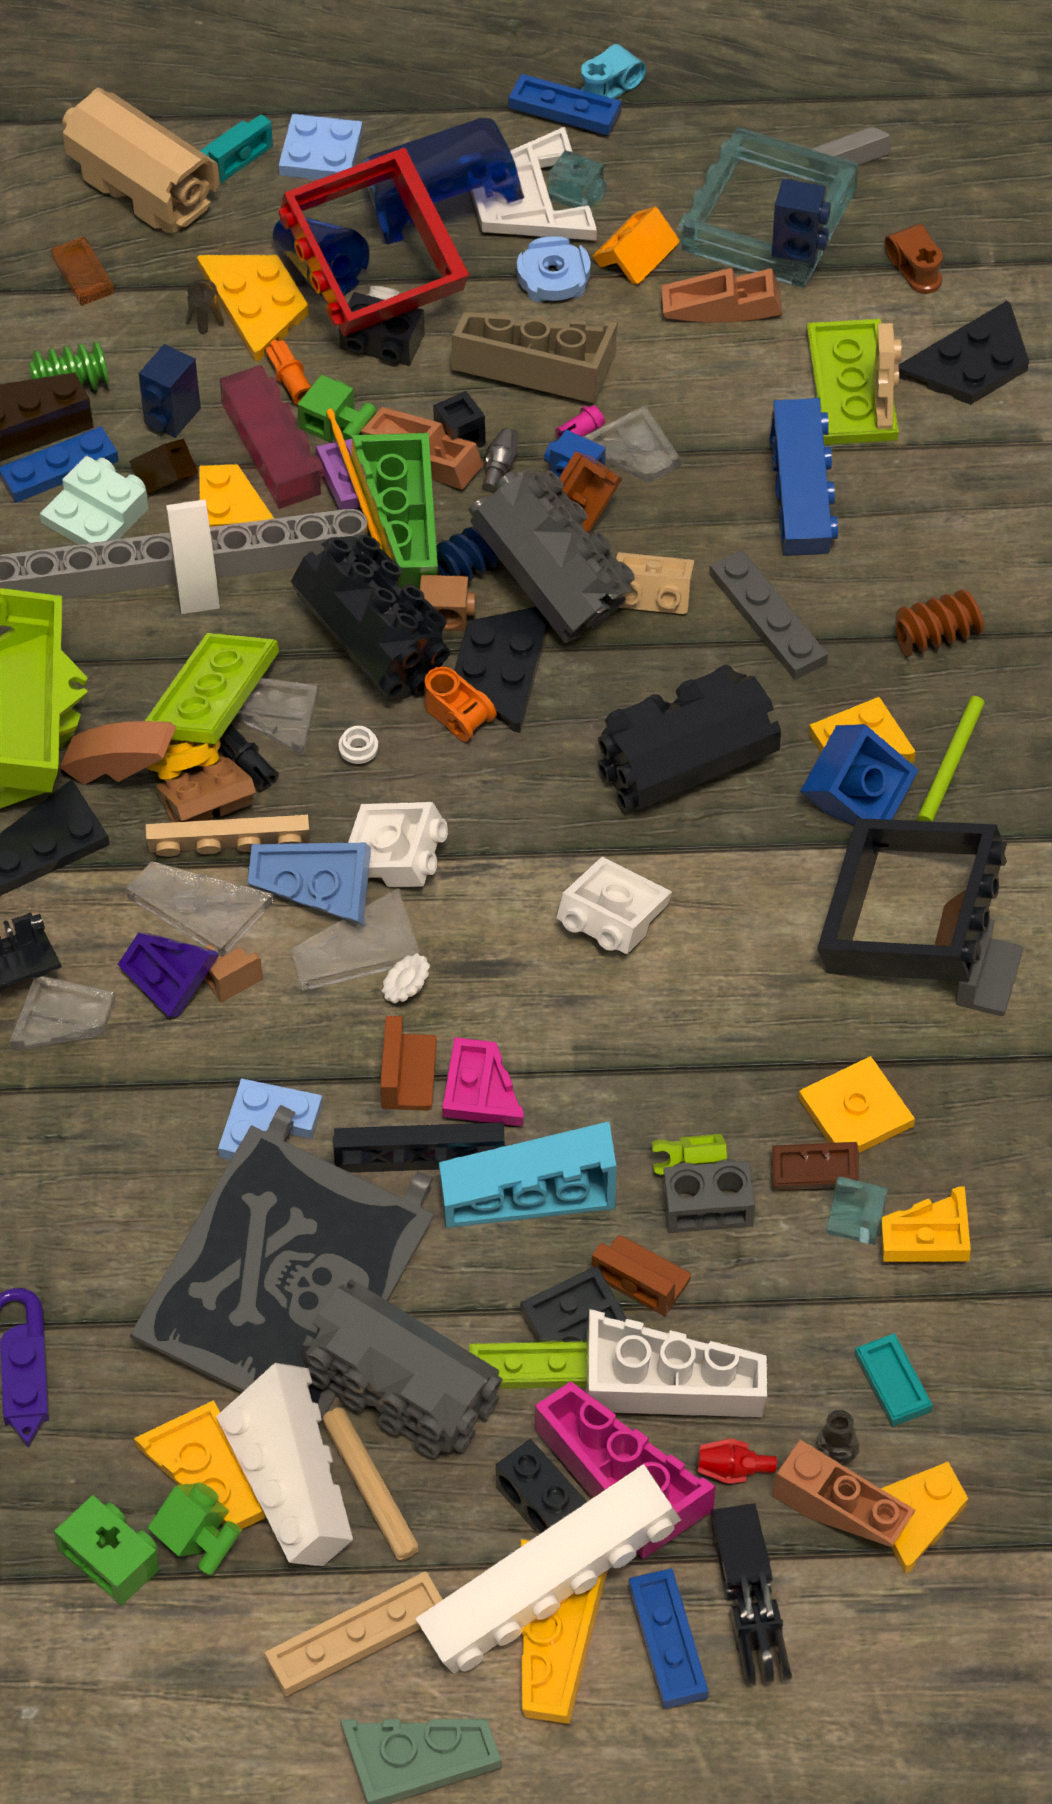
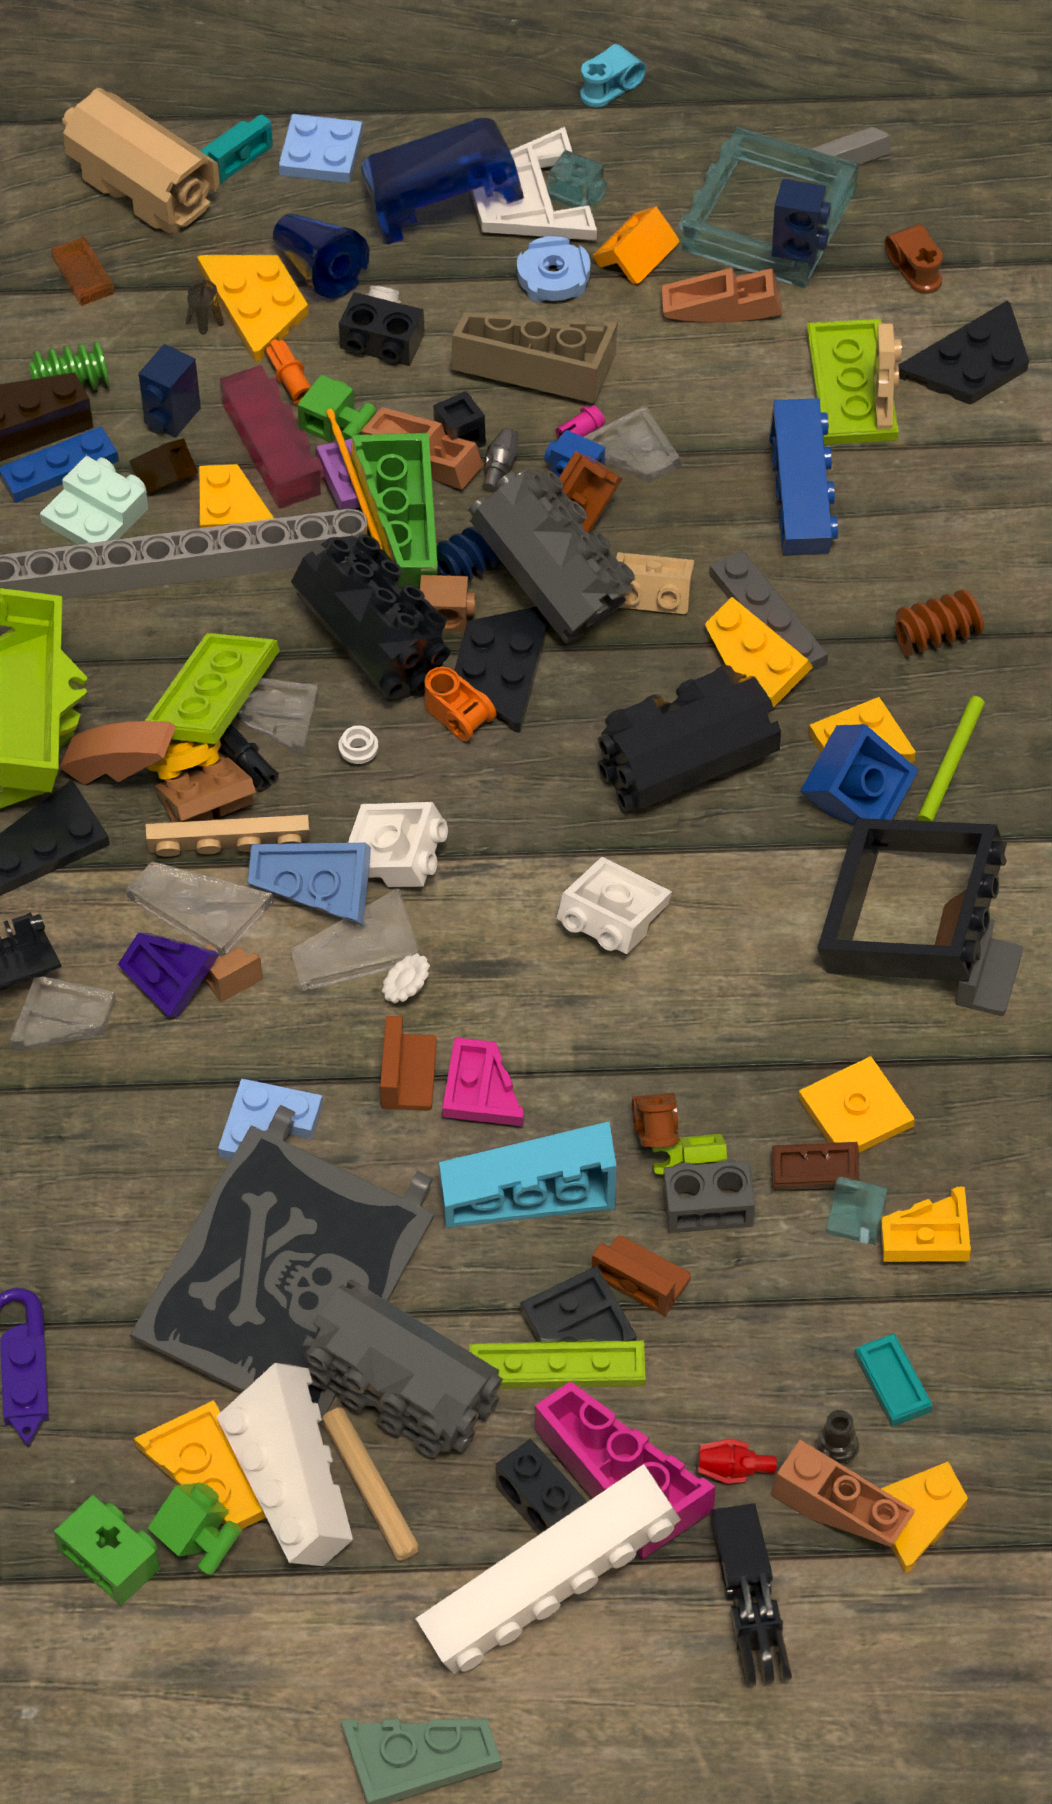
(193, 556): white slope -> none
(351, 1634): tan plate -> none
(411, 1146): black fence -> none
(423, 213): red window -> none
(557, 1654): yellow wing -> none
(564, 104): blue plate -> none
(656, 1119): none -> dark orange piece
(668, 1638): blue plate -> none
(669, 1374): white wedge -> none
(756, 650): none -> yellow wing

